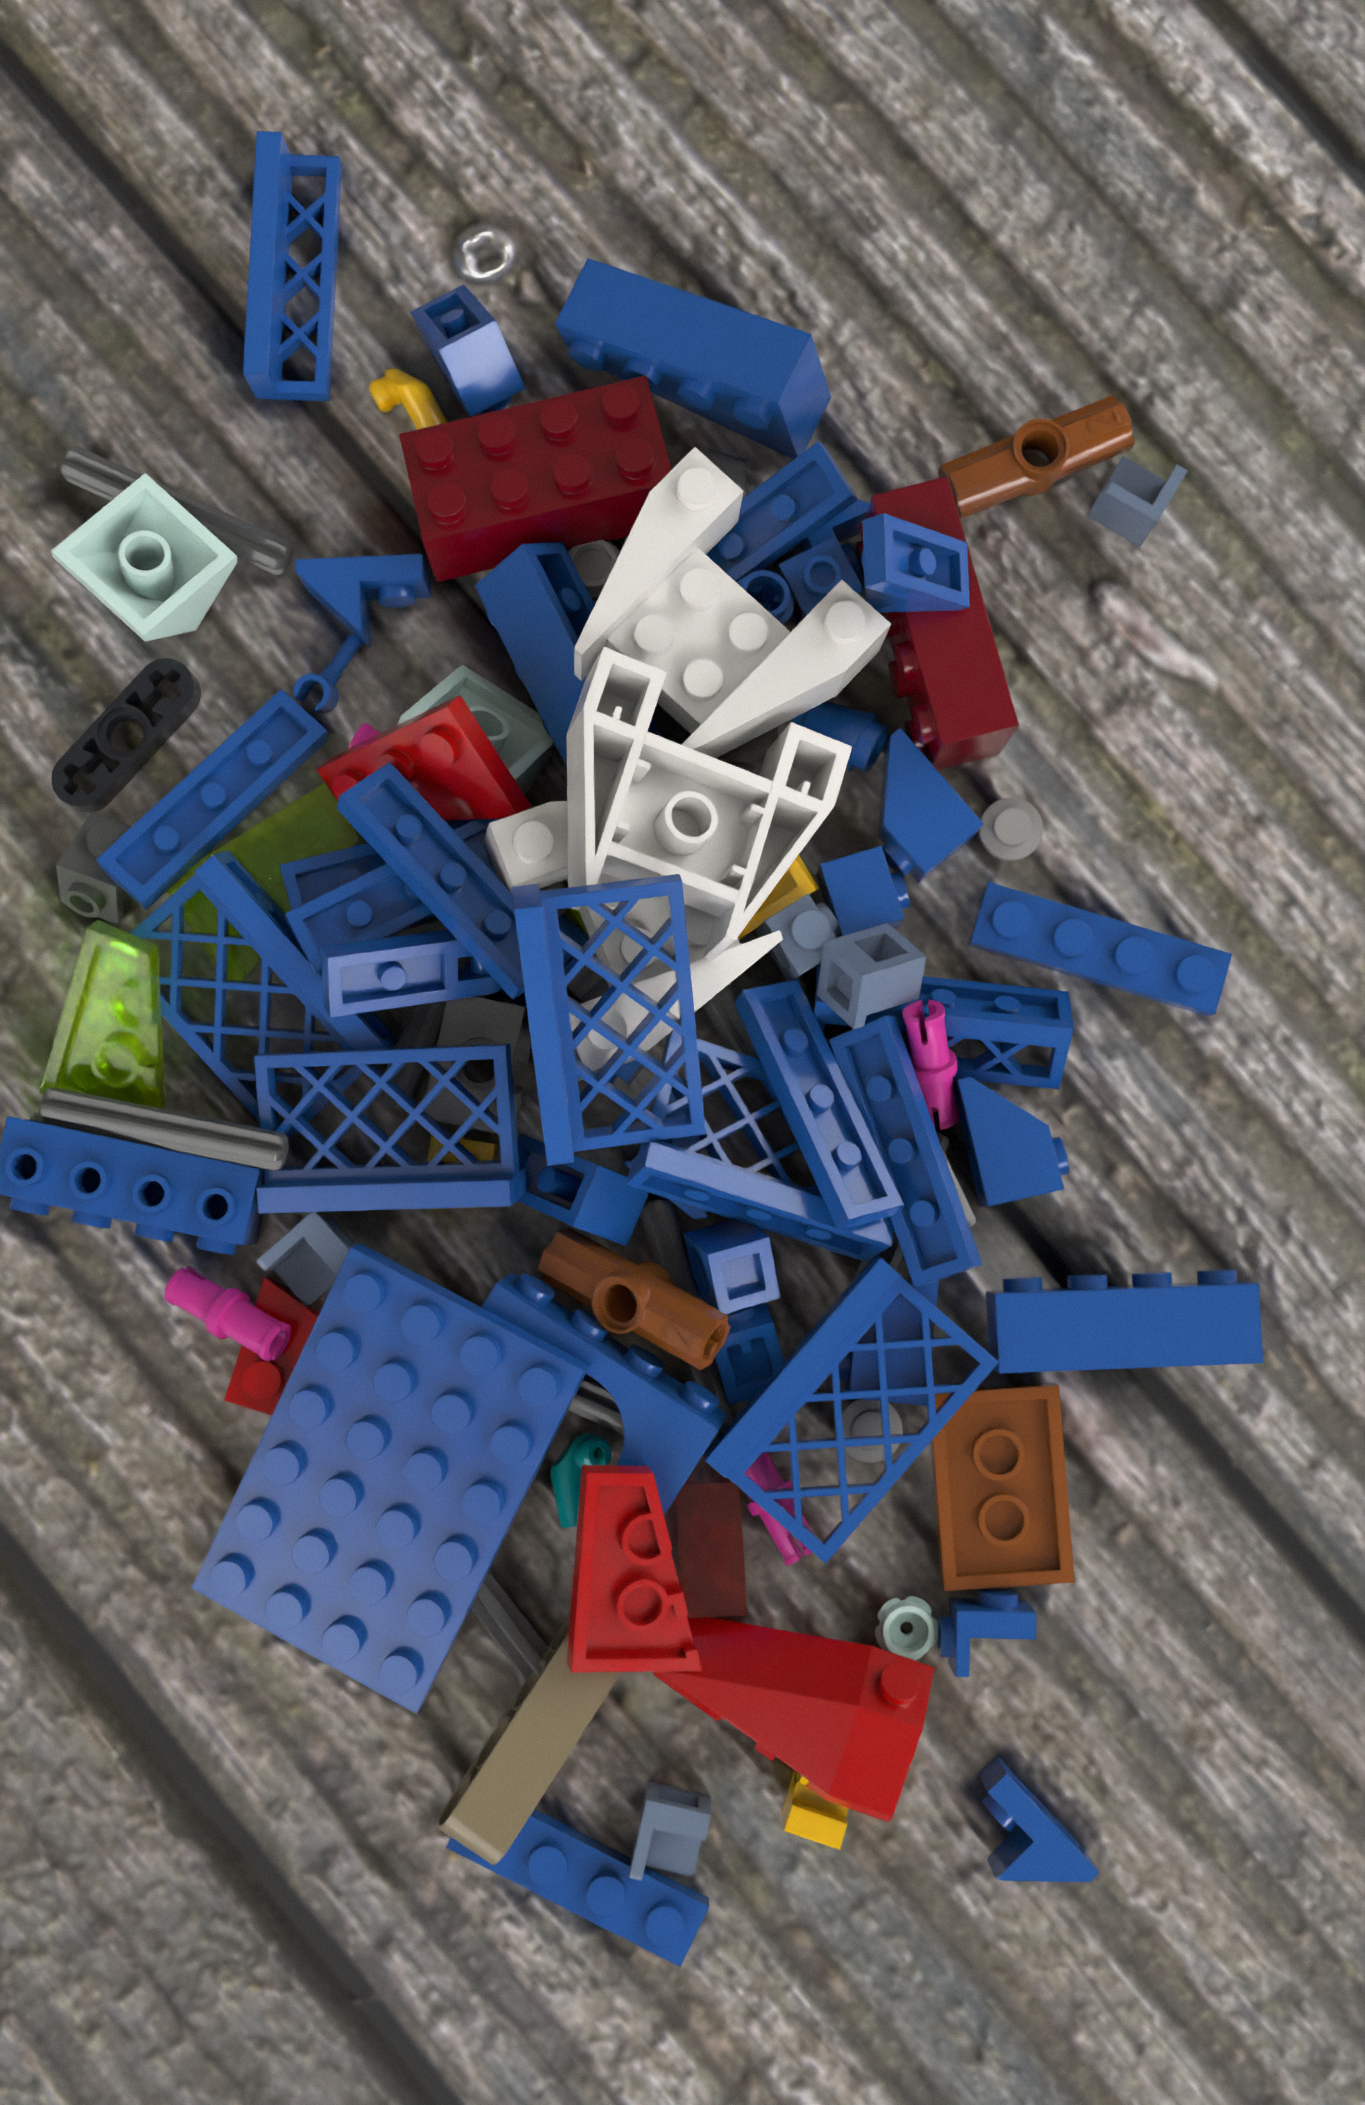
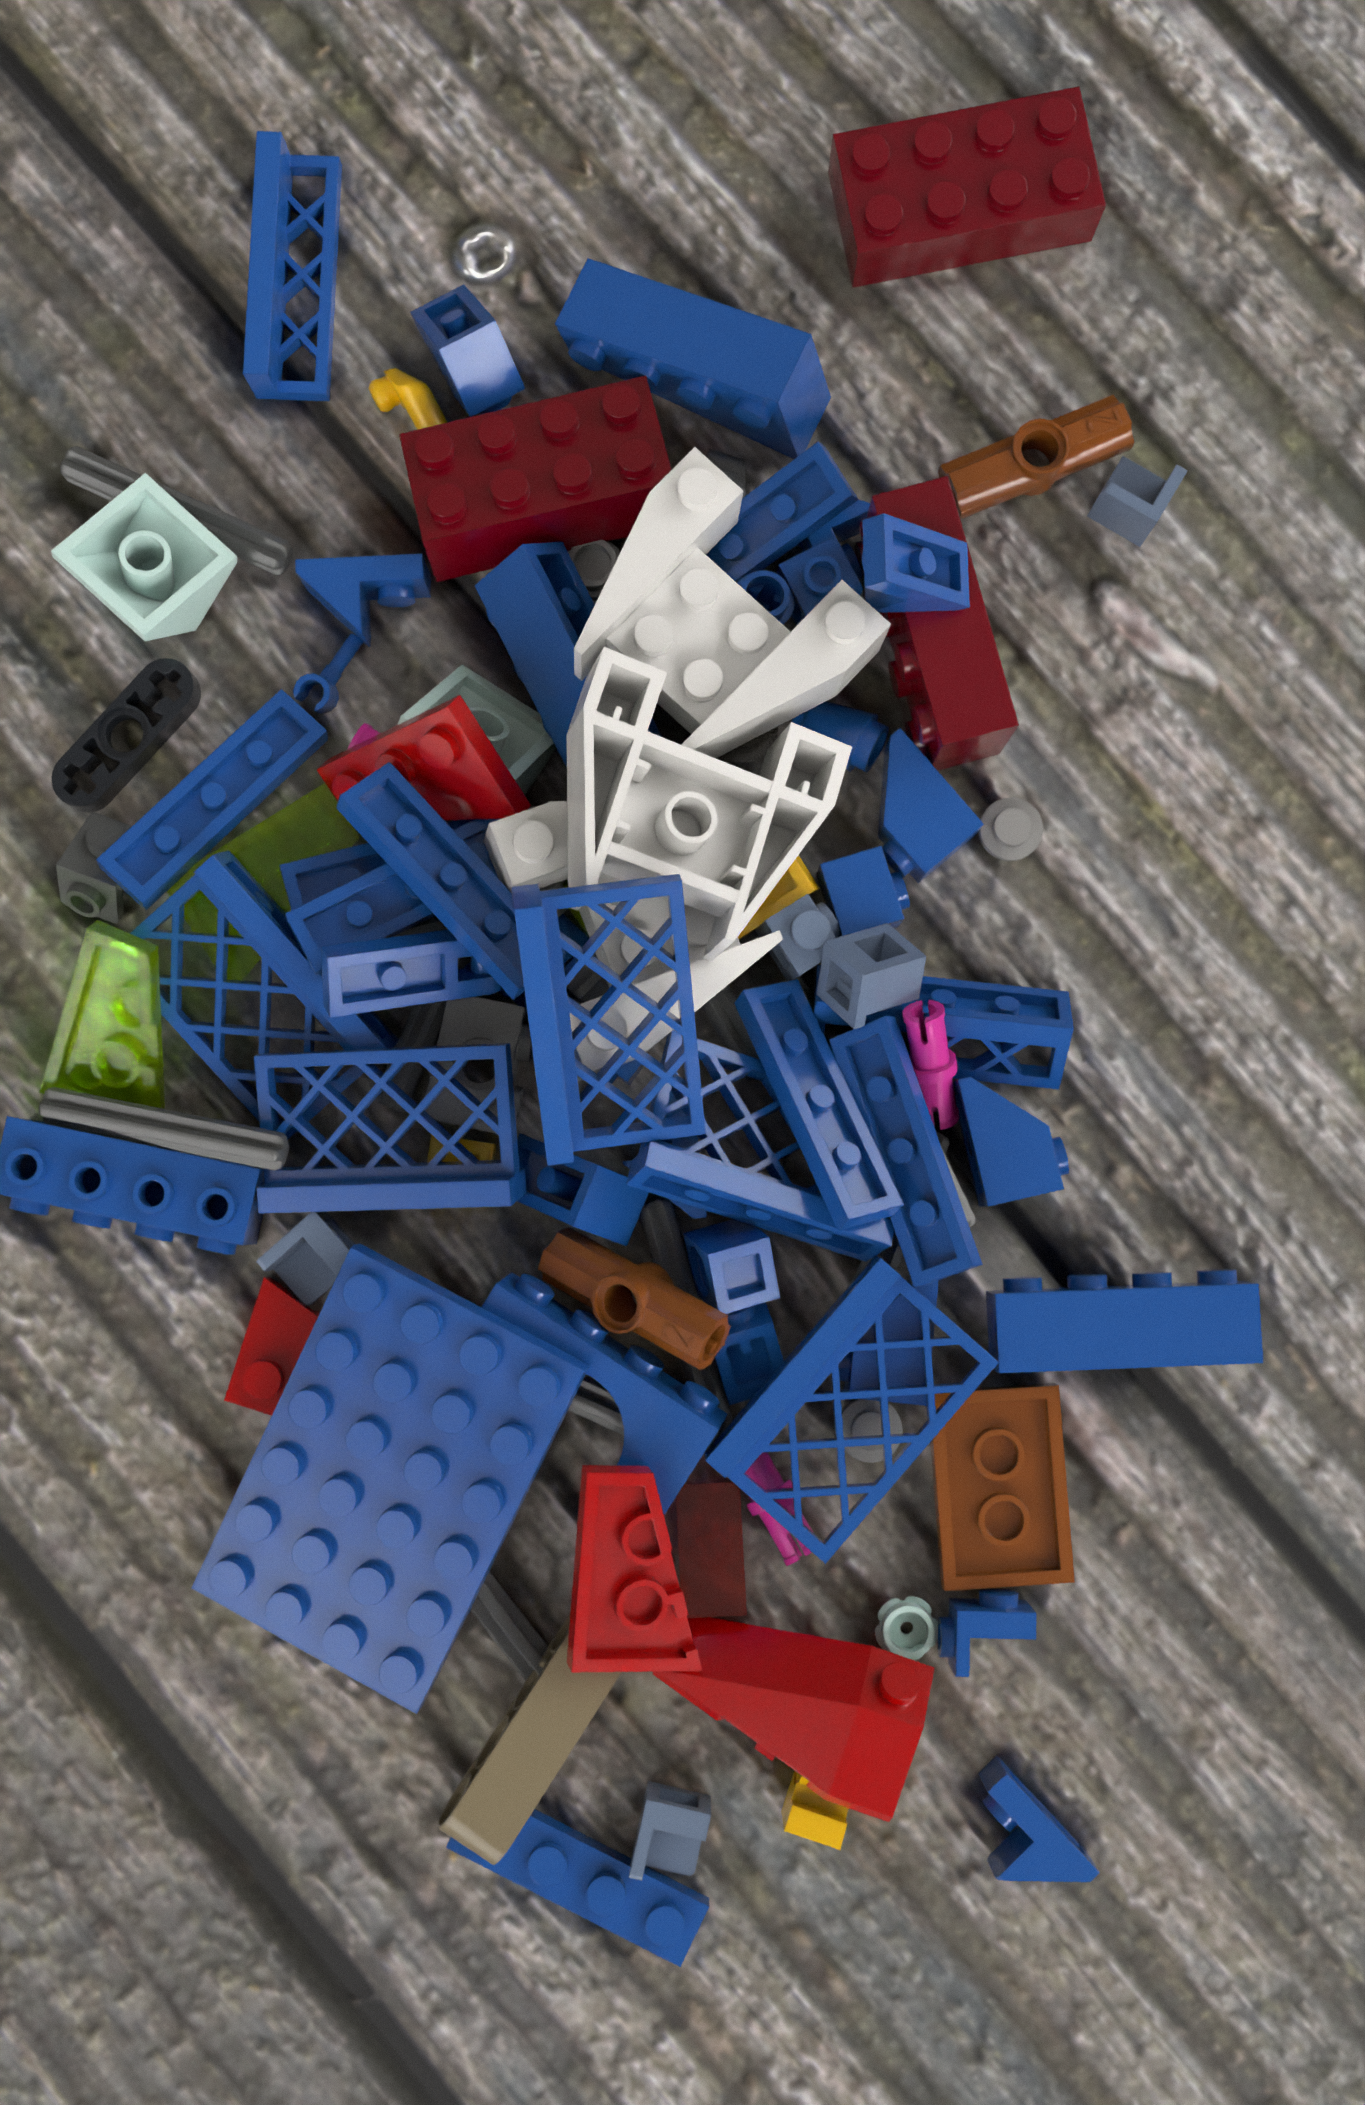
(228, 1313): dark pink pin -> none
(566, 1473): teal arm -> none
(965, 186): none -> dark red brick
(1100, 949): blue plate -> none

